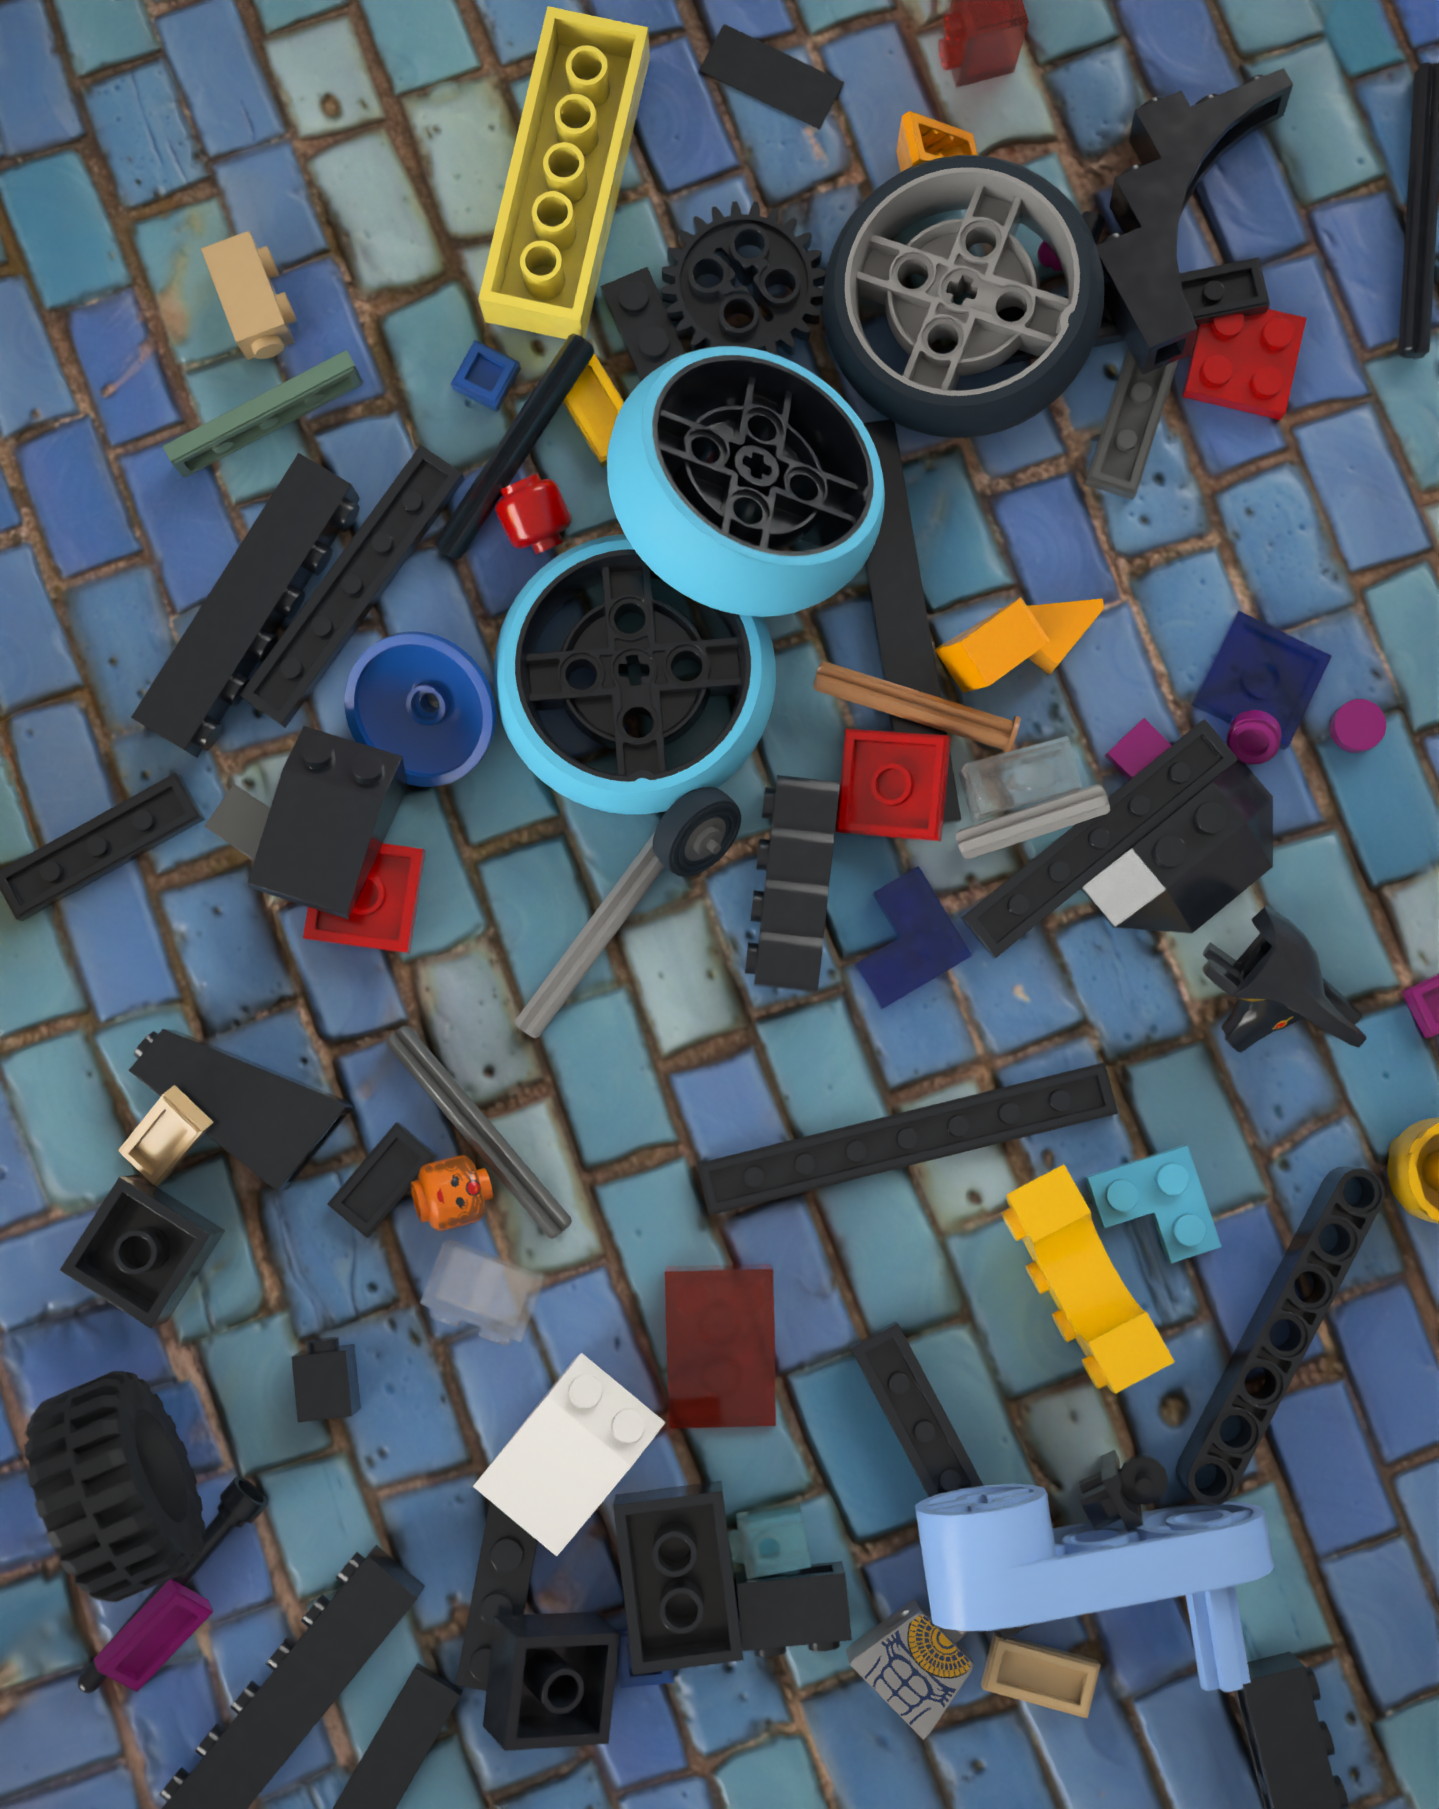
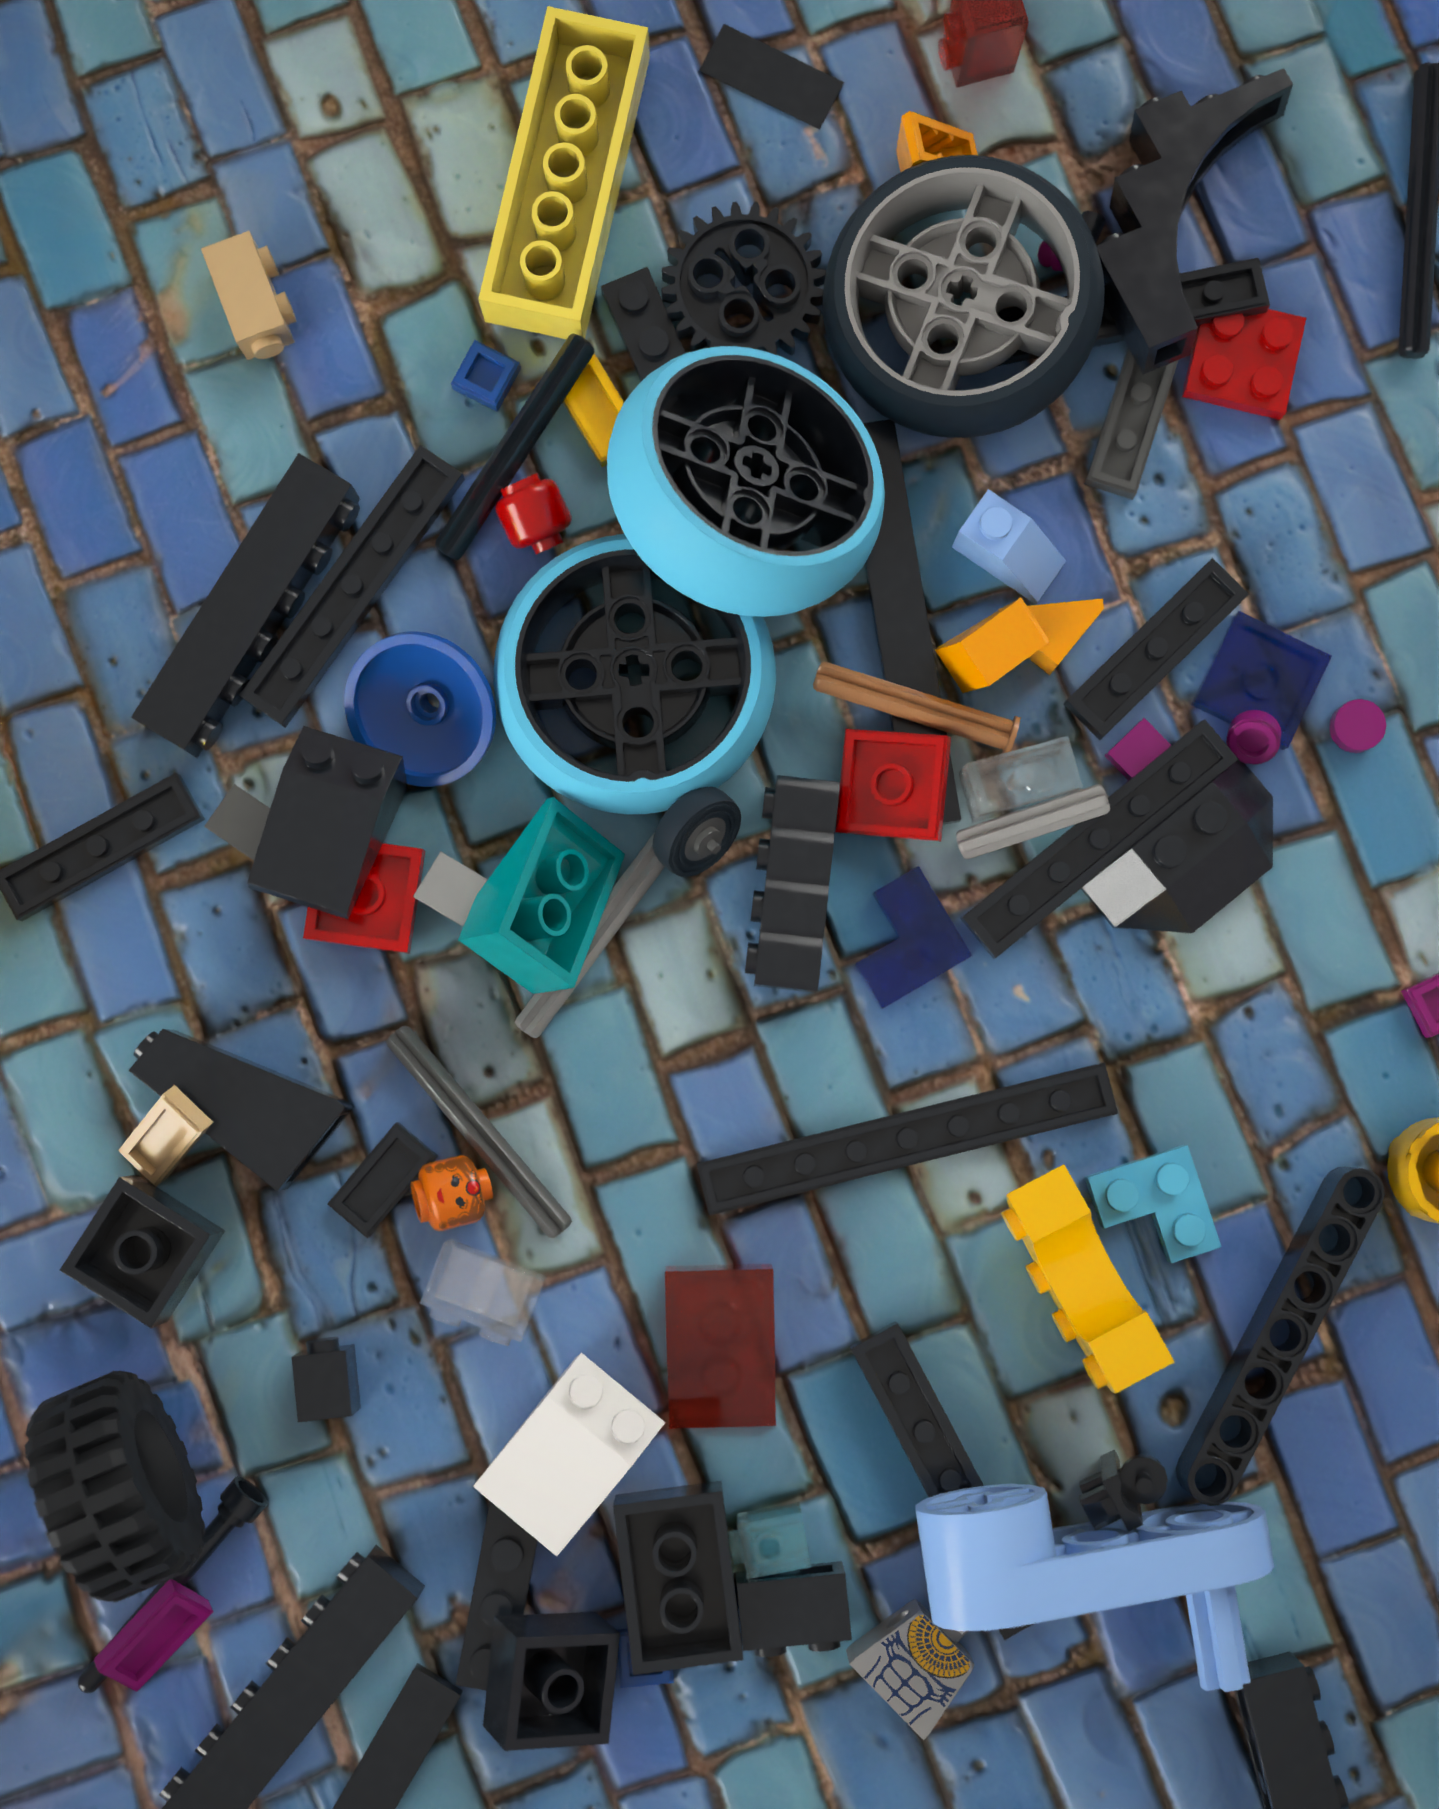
(263, 414): sand green tile -> none
(450, 888): none -> light grey brick
(544, 901): none -> teal slope
(1009, 547): none -> light blue slope
(1040, 1675): tan tile -> none
(1156, 649): none -> black plate
(1278, 985): black piece -> none

